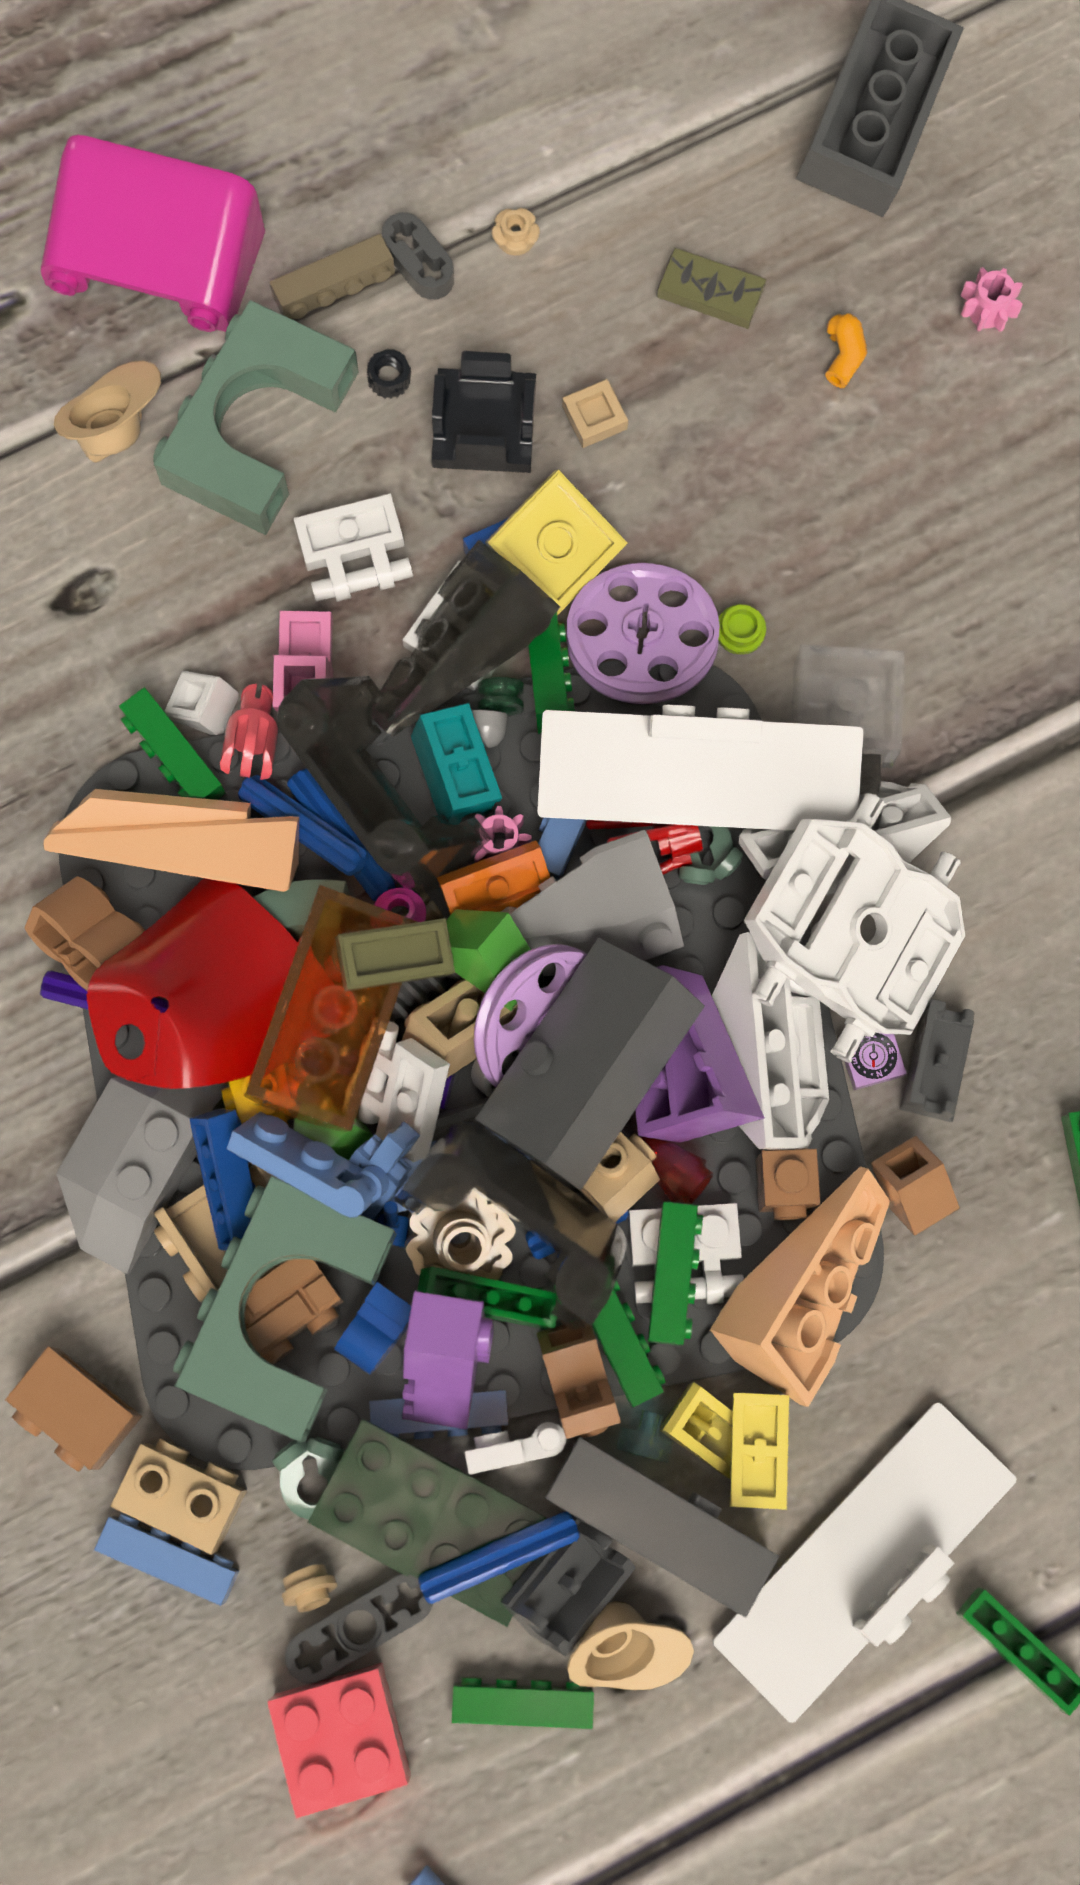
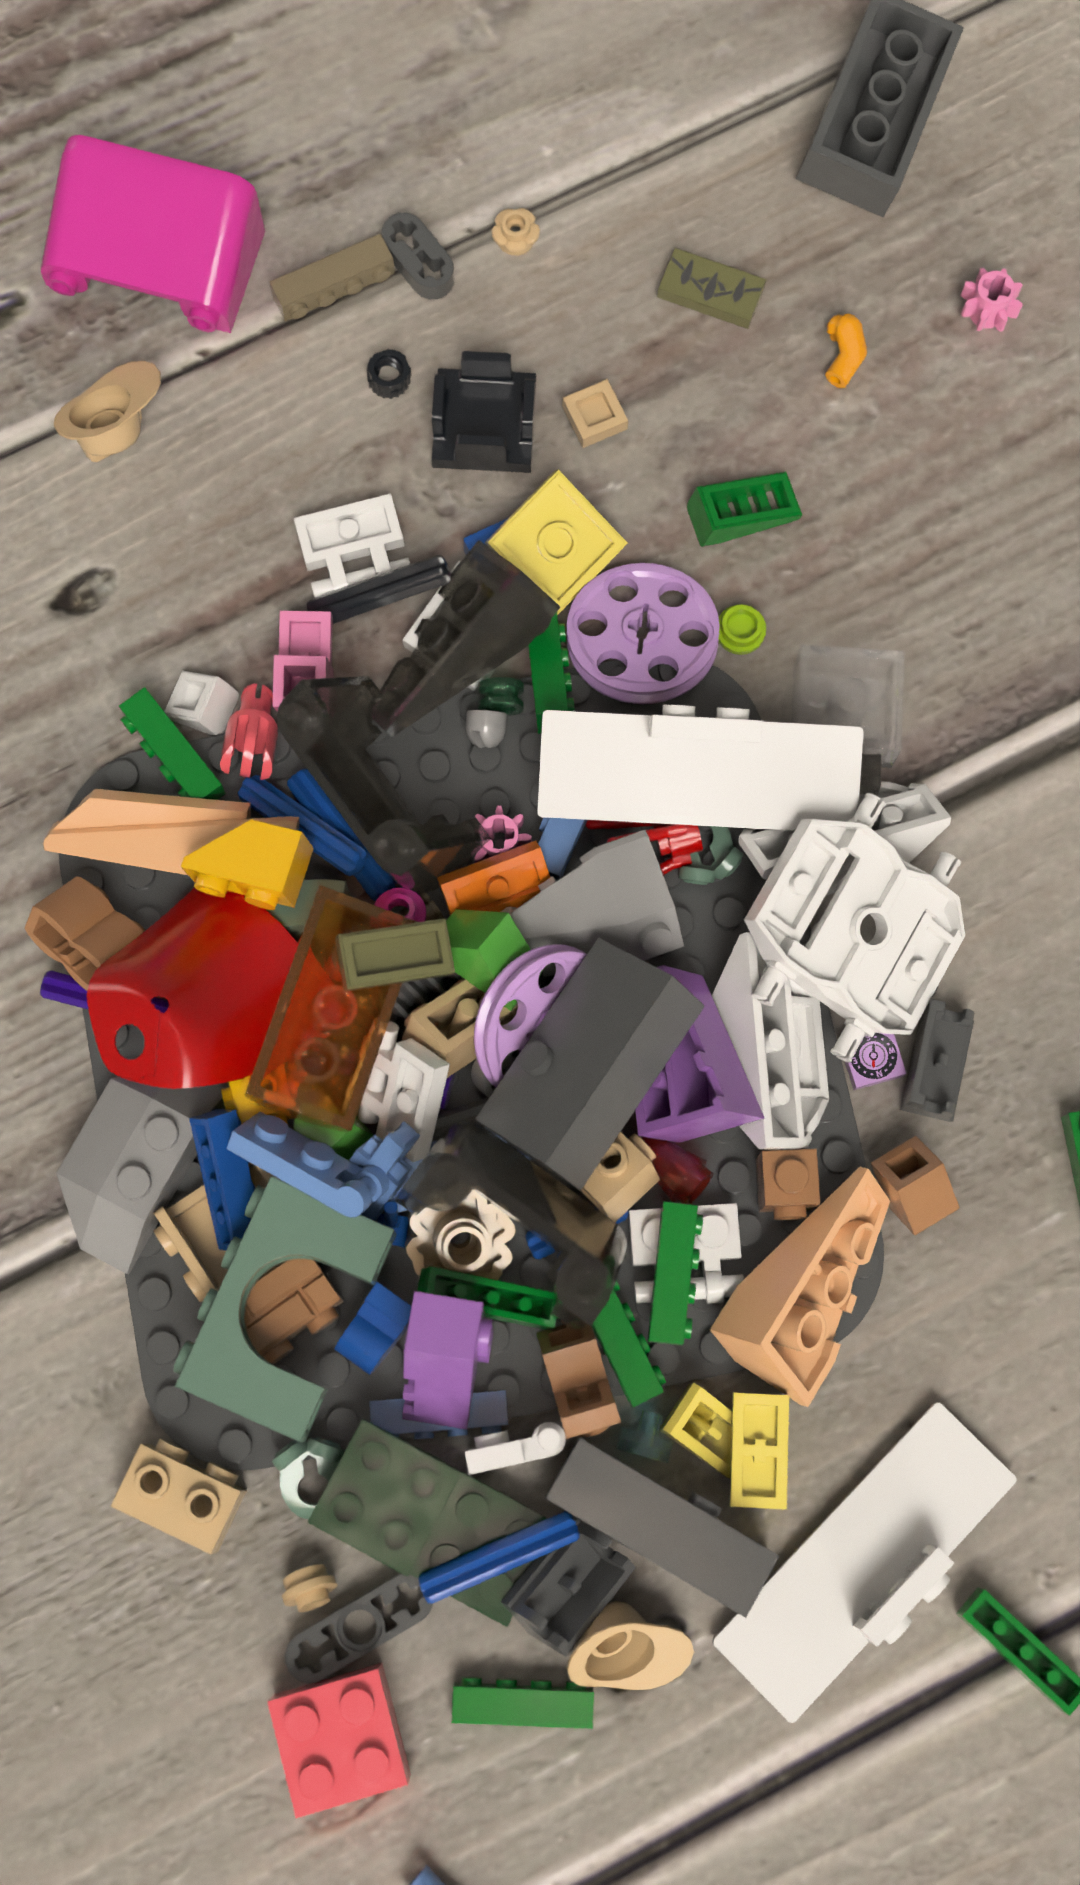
(71, 1410): medium nougat brick -> none
(166, 1559): medium blue piece -> none
(253, 861): none -> yellow slope
(258, 353): sand green arch -> none
(383, 589): none -> black axle
(455, 763): teal hinge -> none
(714, 521): none -> green slope

